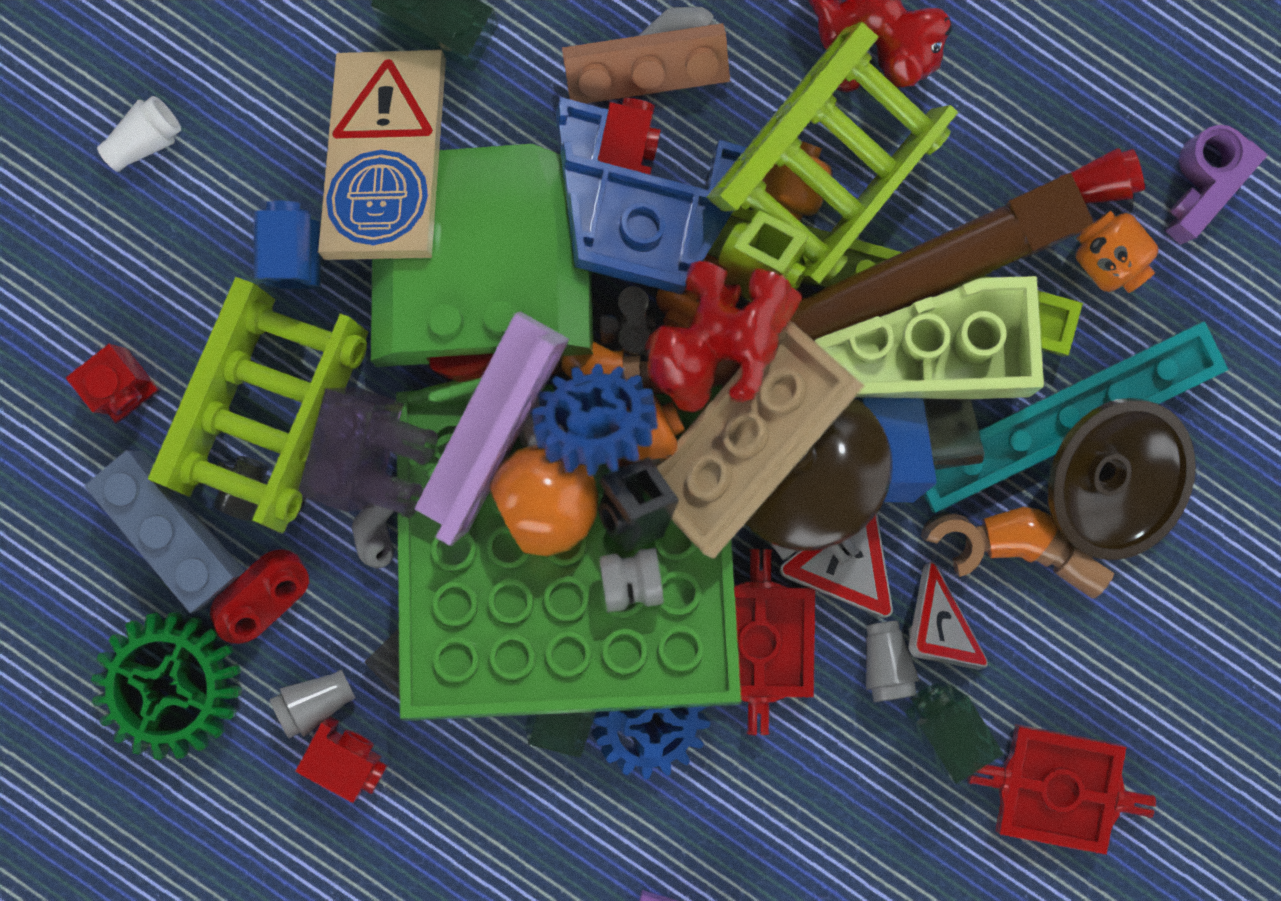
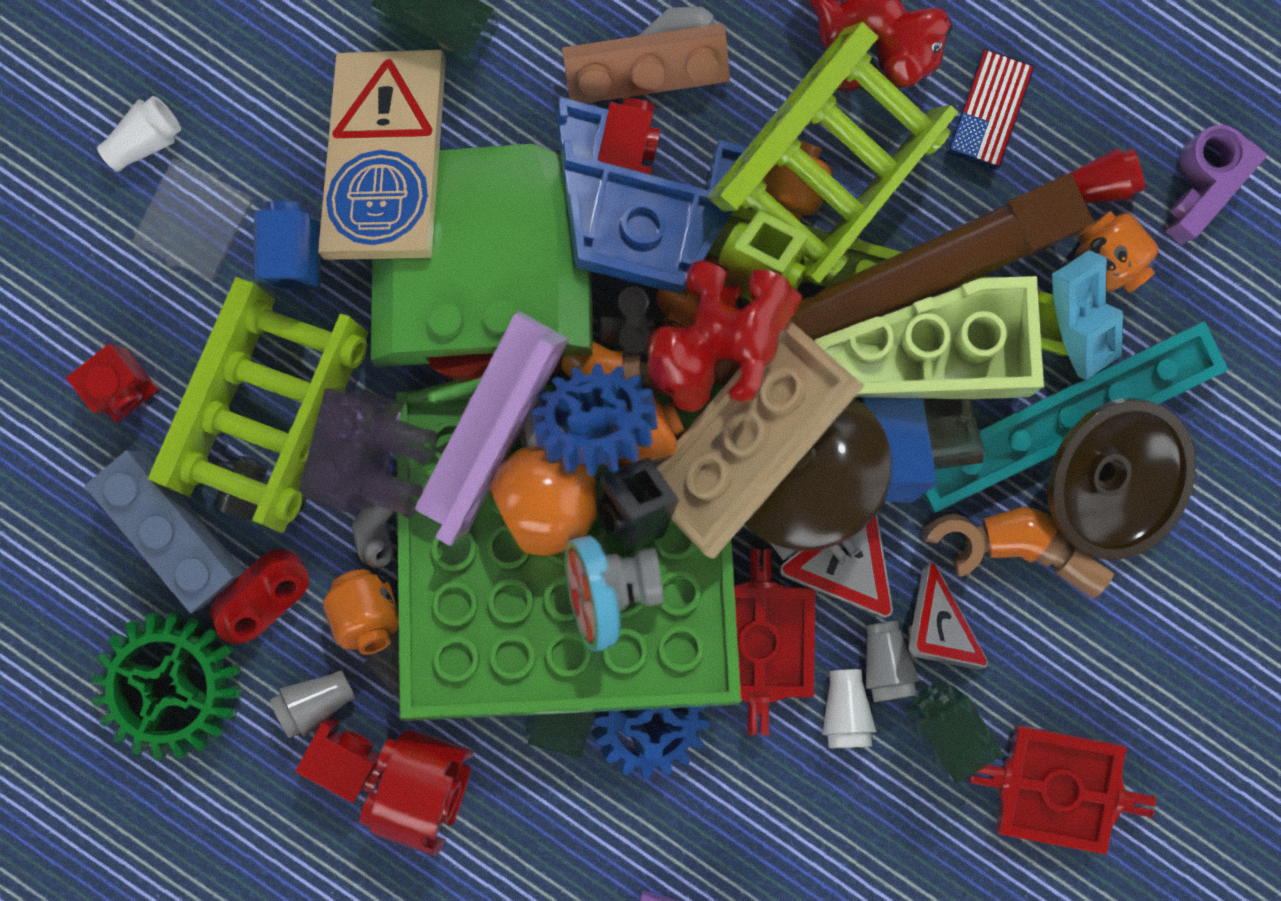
(193, 219): none -> clear piece
(362, 611): none -> orange head
(418, 790): none -> red brick
(591, 600): none -> tile
(847, 712): none -> white cone
(990, 109): none -> tile
(1086, 323): none -> medium azure slope

